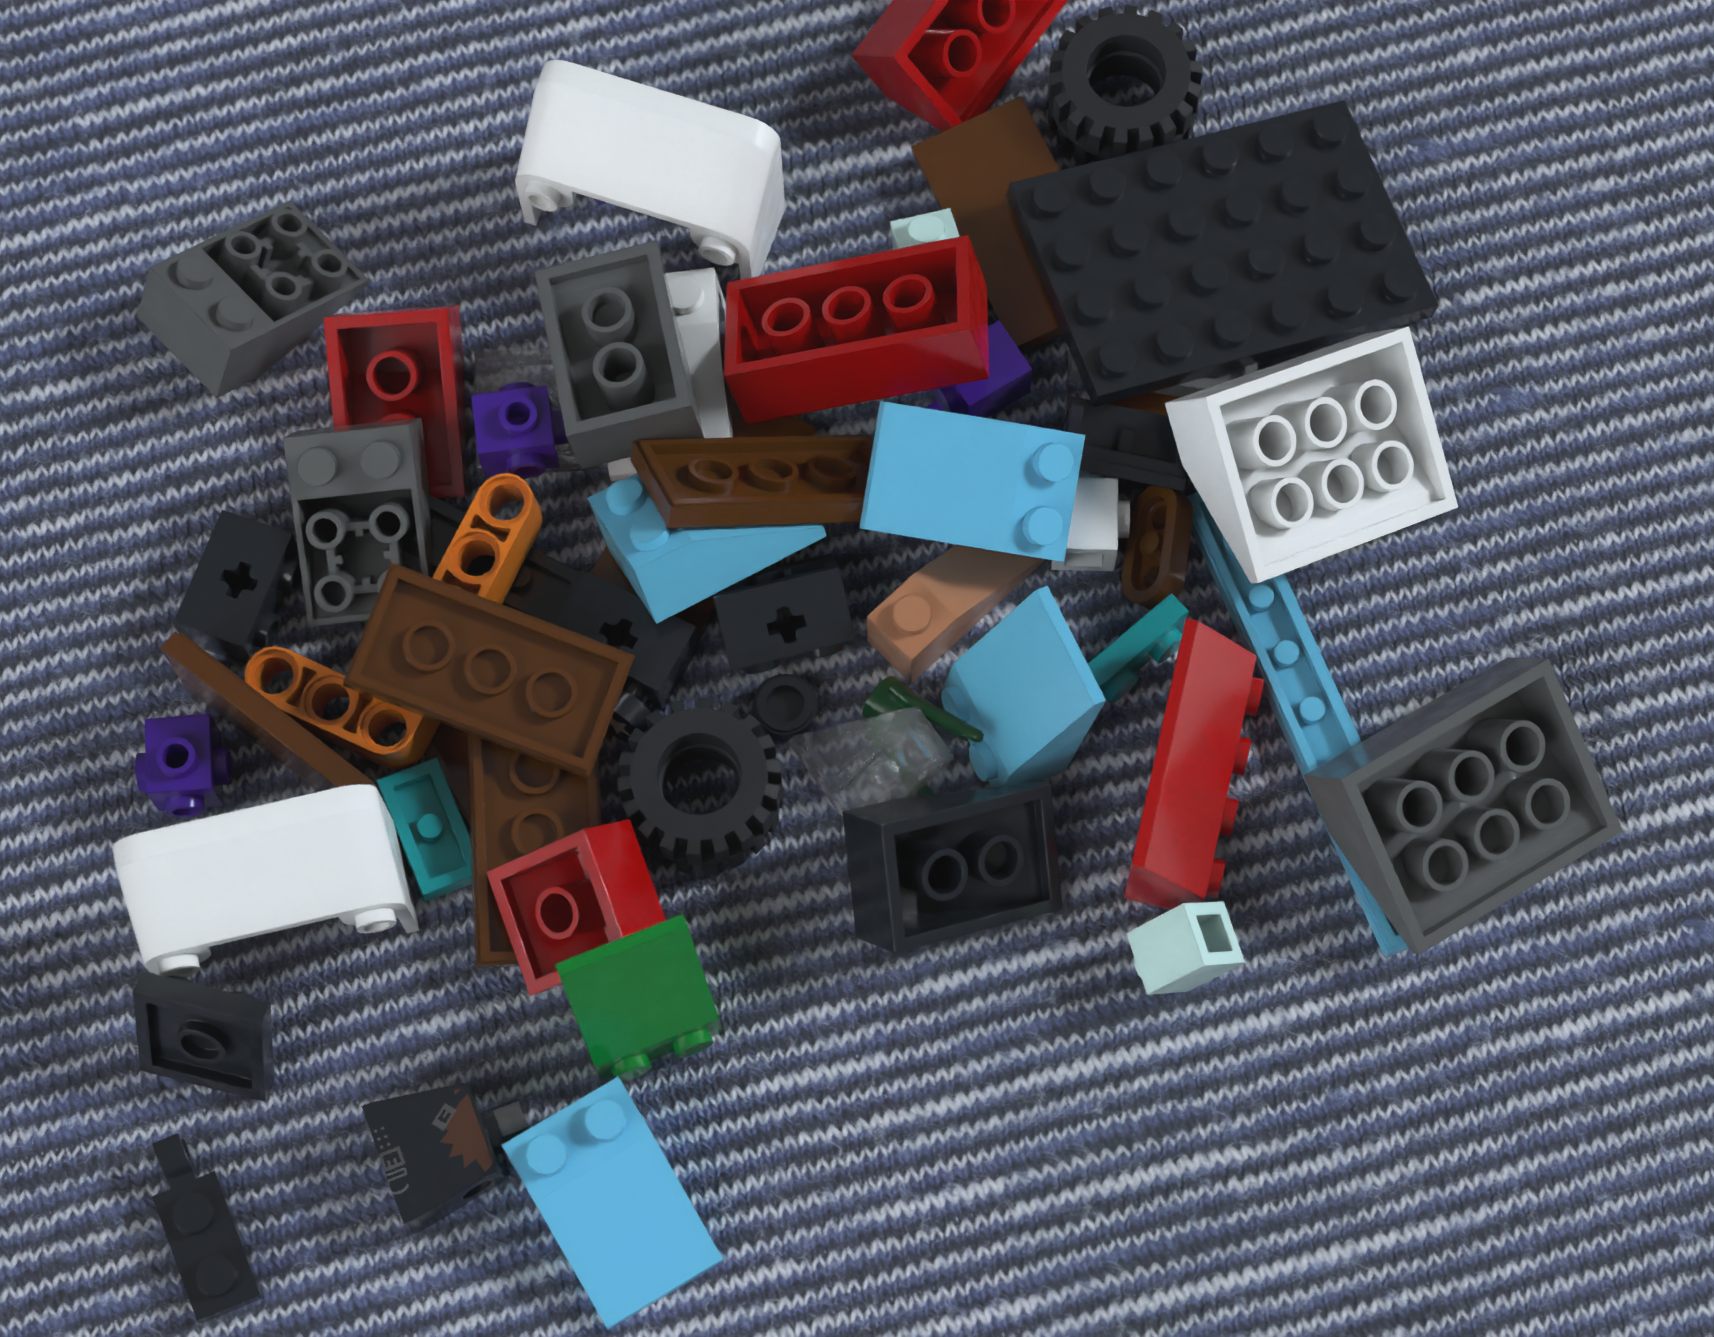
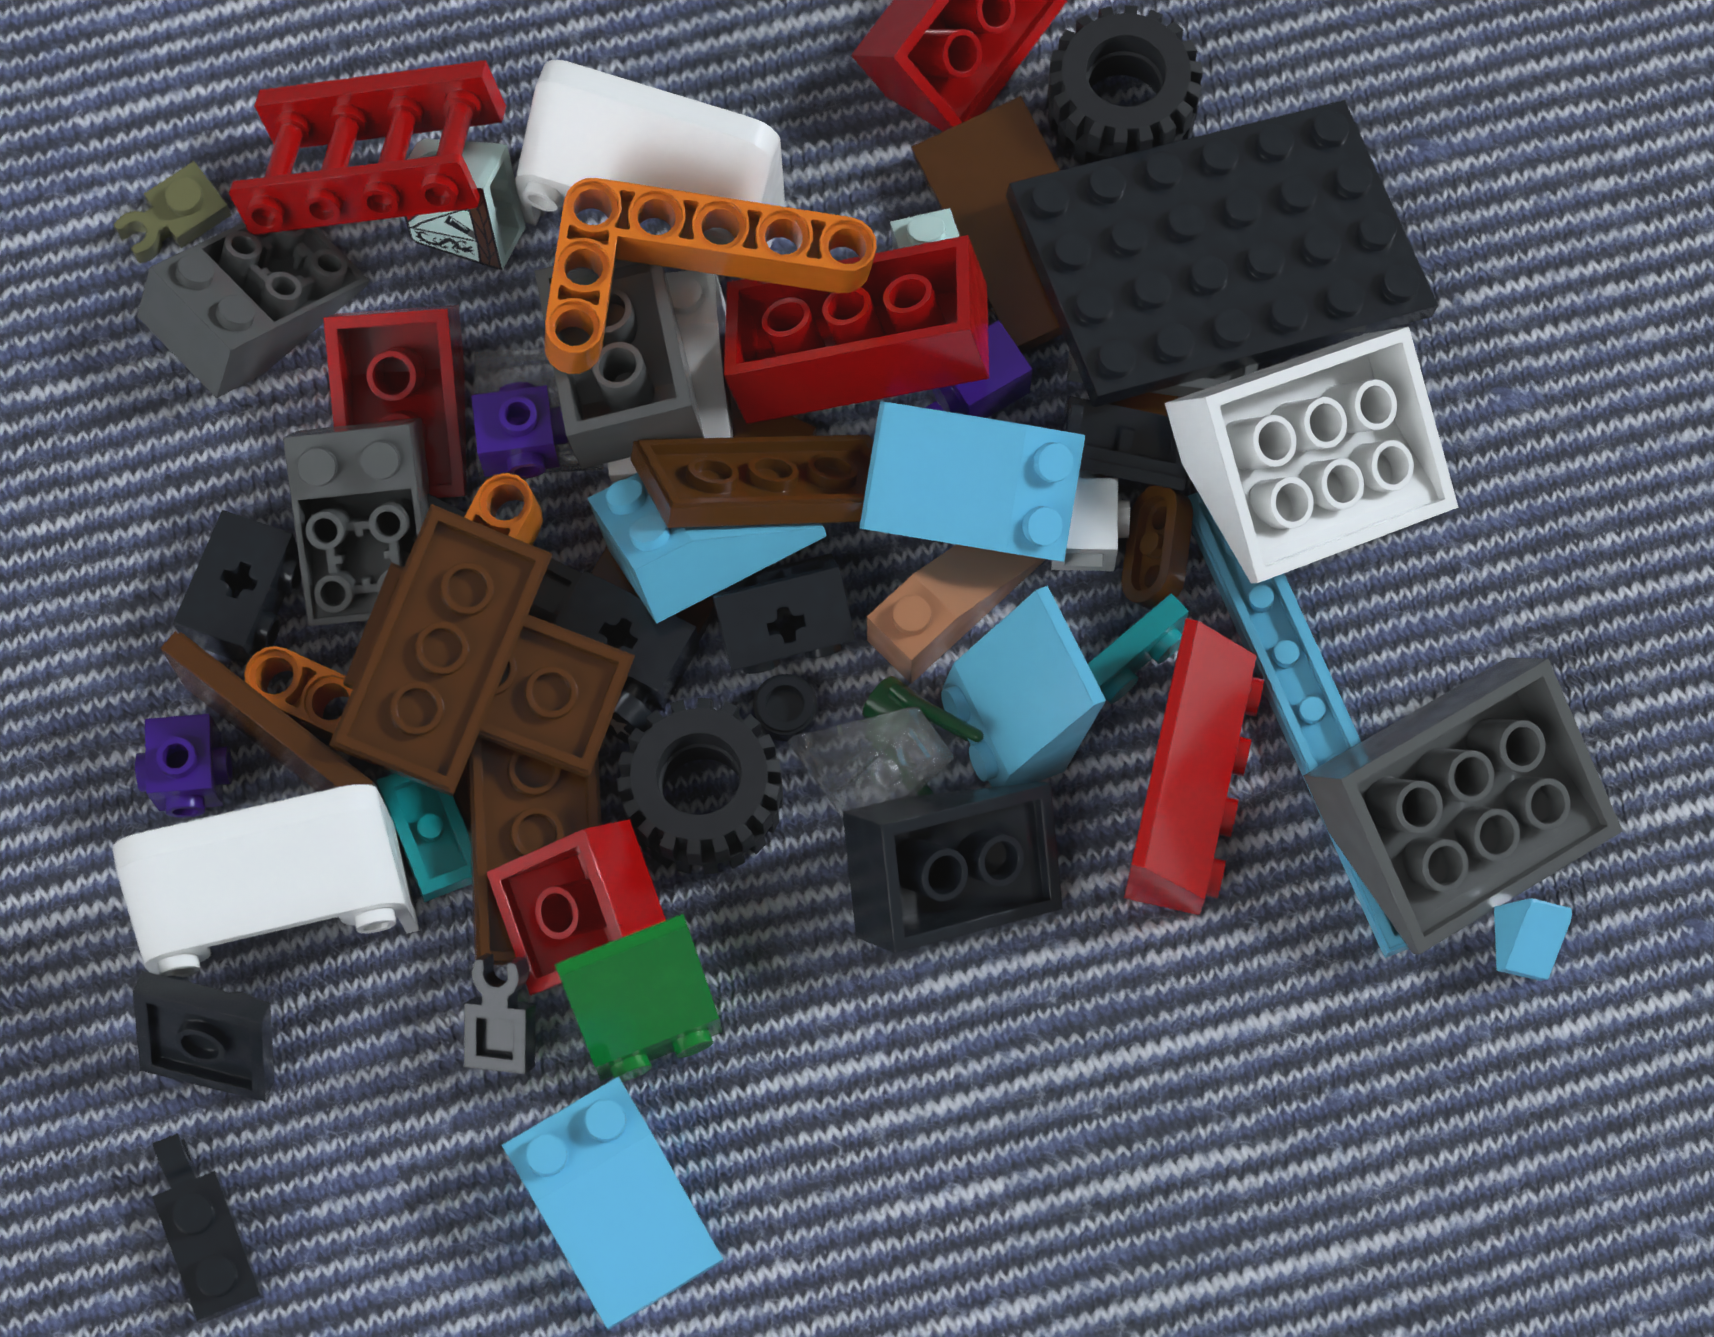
(180, 208): none -> olive plate
(366, 109): none -> red fence
(440, 1149): torso -> none
(441, 650): none -> reddish brown tile
(481, 233): none -> light aqua torso
(497, 1026): none -> plate
(686, 249): none -> orange beam
(1185, 947): light aqua brick -> none
(1529, 937): none -> medium azure slope

